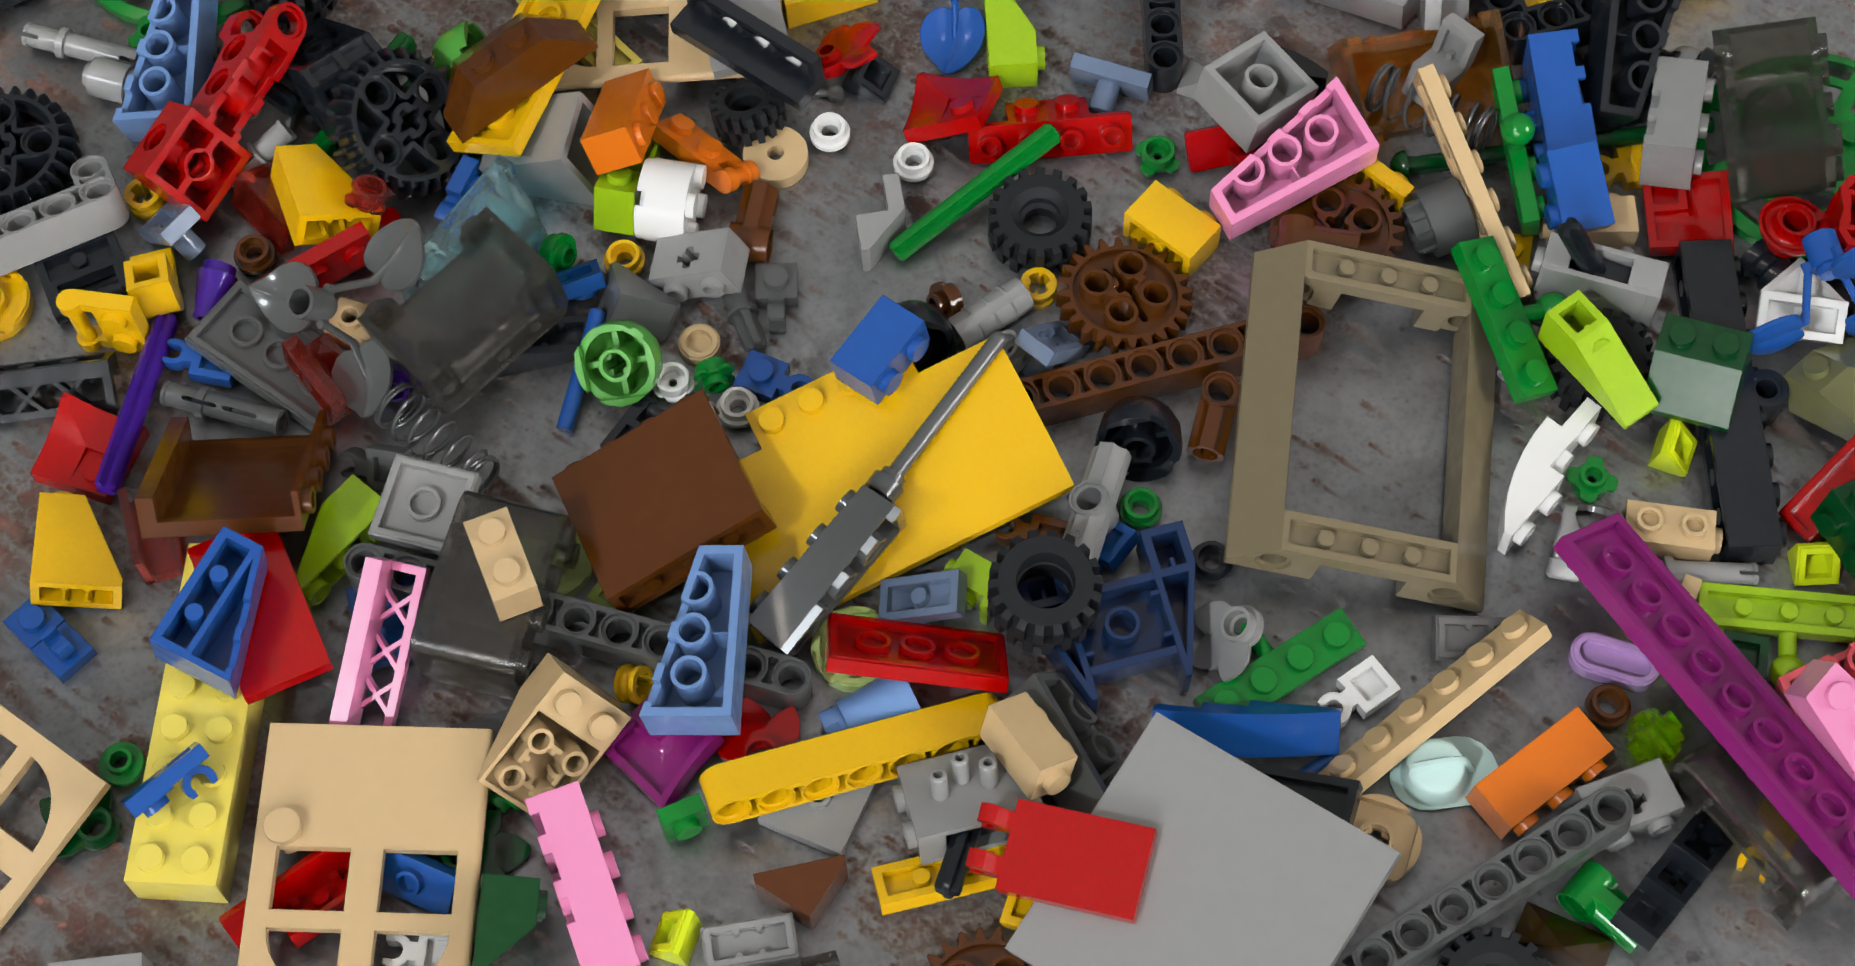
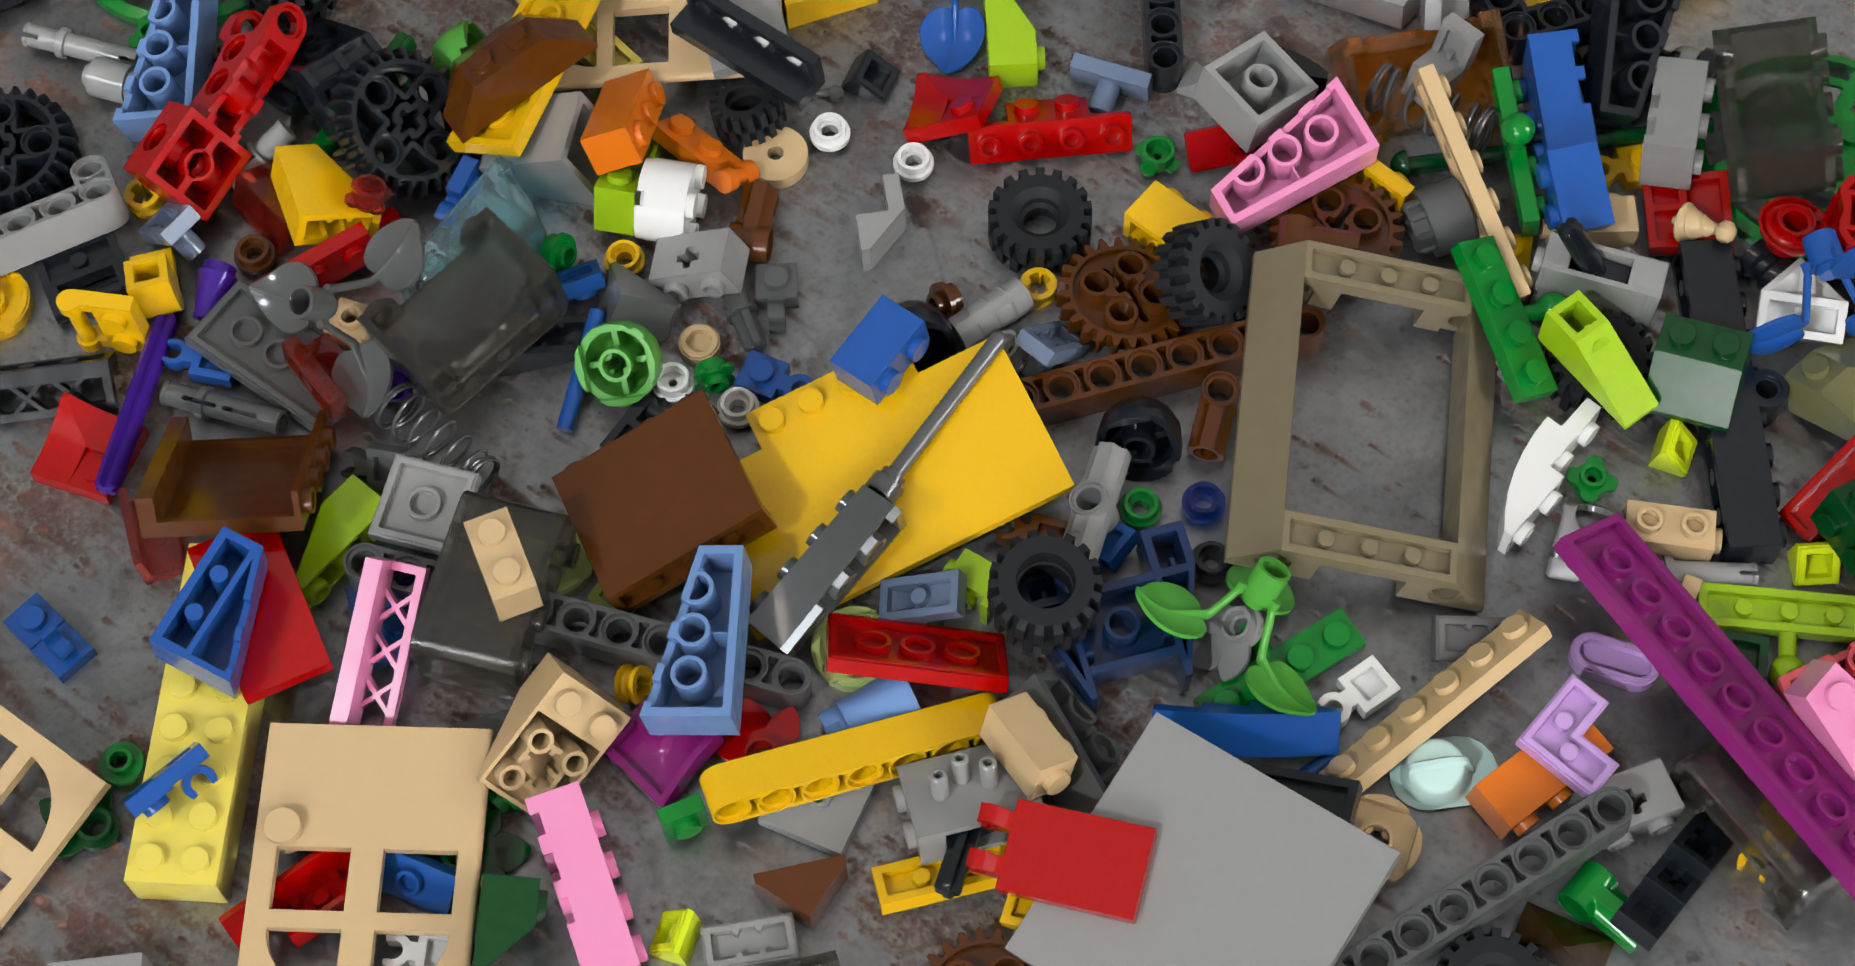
(72, 557): yellow slope -> none
(847, 48): red plate -> none
(974, 192): green axle -> none
(1203, 491): none -> clear blue plate
(1226, 267): none -> black tyre
(1261, 589): none -> bright green plant
(1558, 740): none -> lavender tile
(1611, 695): reddish brown plate -> none
(1654, 735): clear neon green gear -> none
(1694, 224): none -> tan piece

